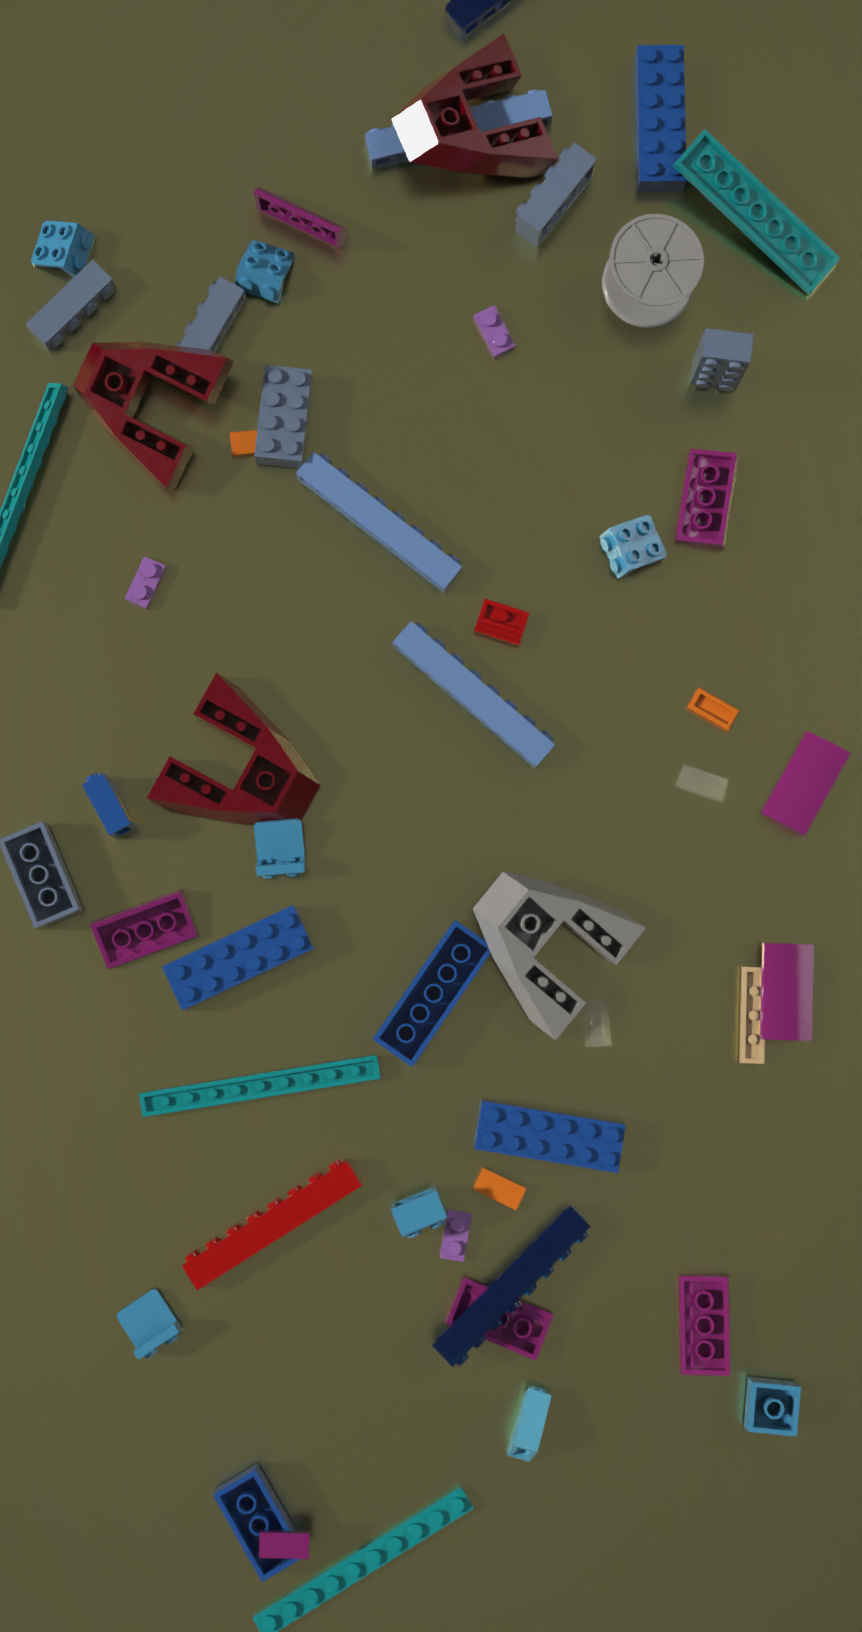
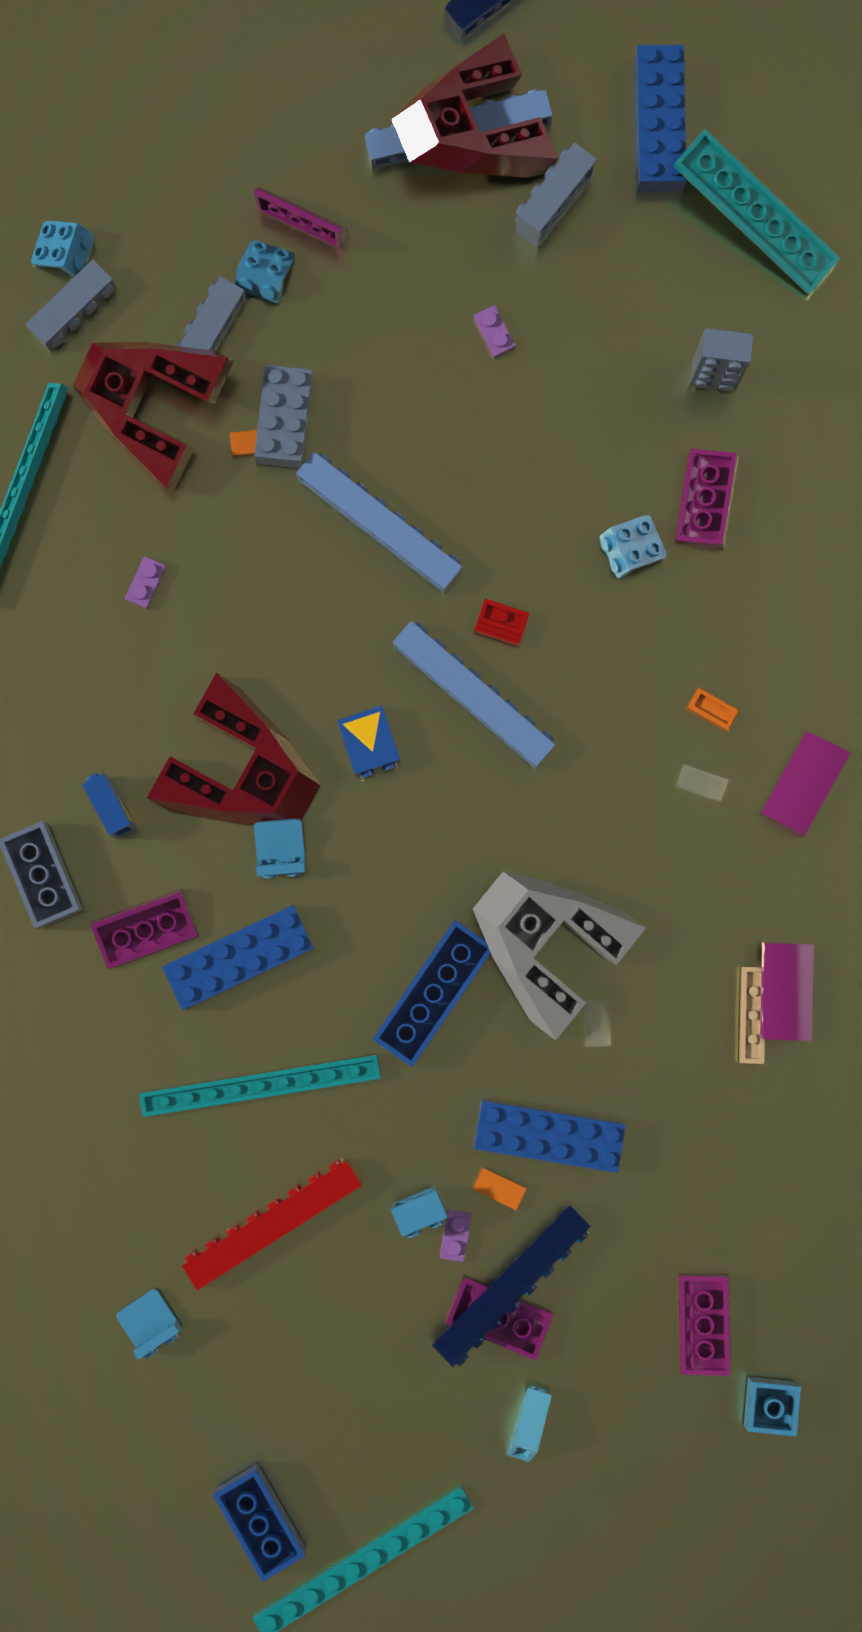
(284, 1544): magenta tile -> none
(369, 742): none -> blue brick
(652, 270): light grey piece -> none

